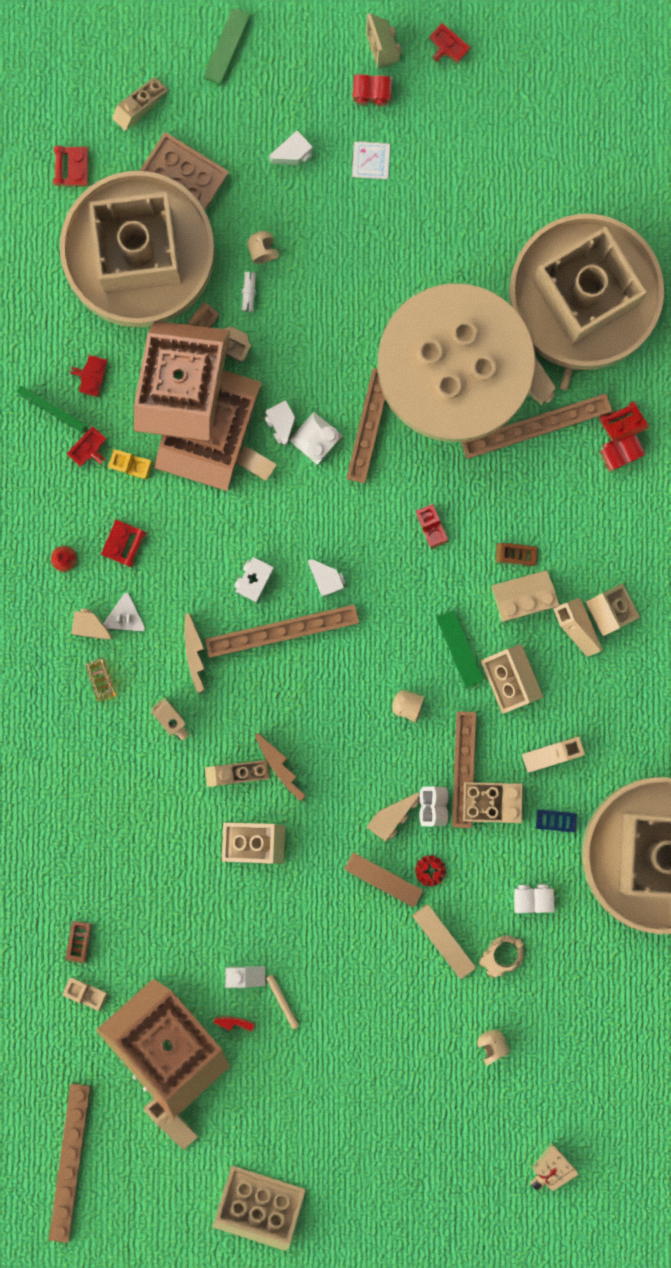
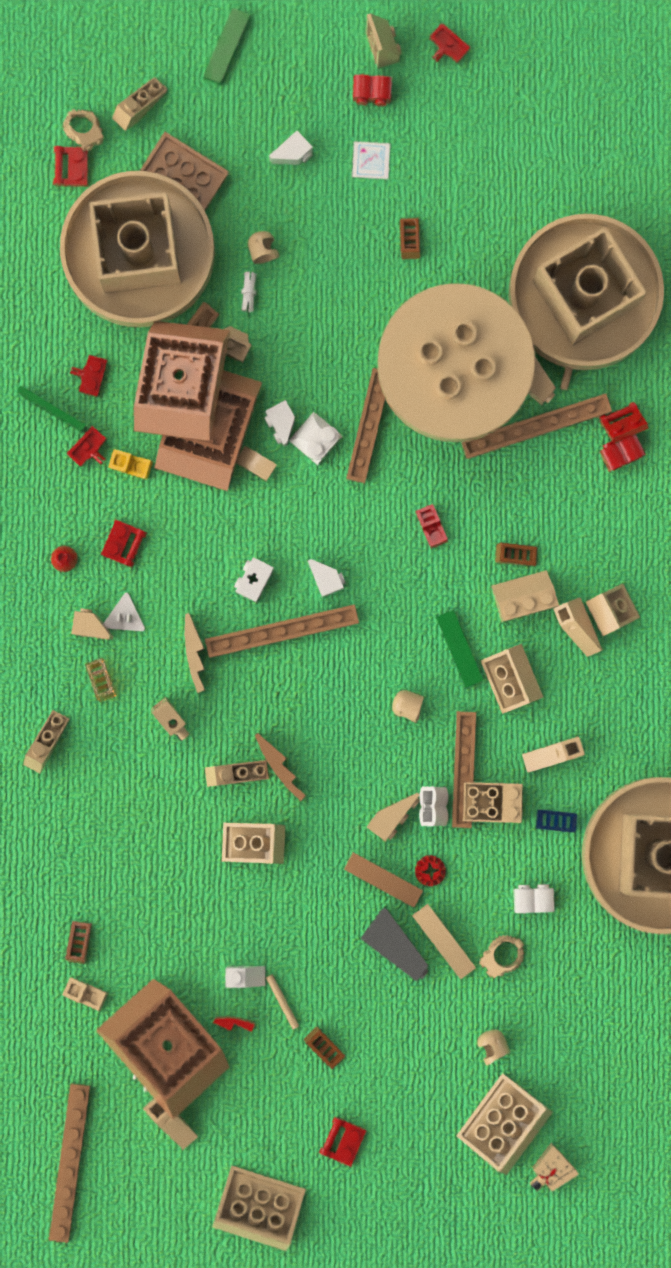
(45, 741): none -> tan slope
(88, 139): none -> tan piece
(312, 1036): none -> dark orange slope
(348, 1144): none -> red plate
(393, 944): none -> dark grey slope
(410, 251): none -> dark orange slope
(504, 1124): none -> tan slope

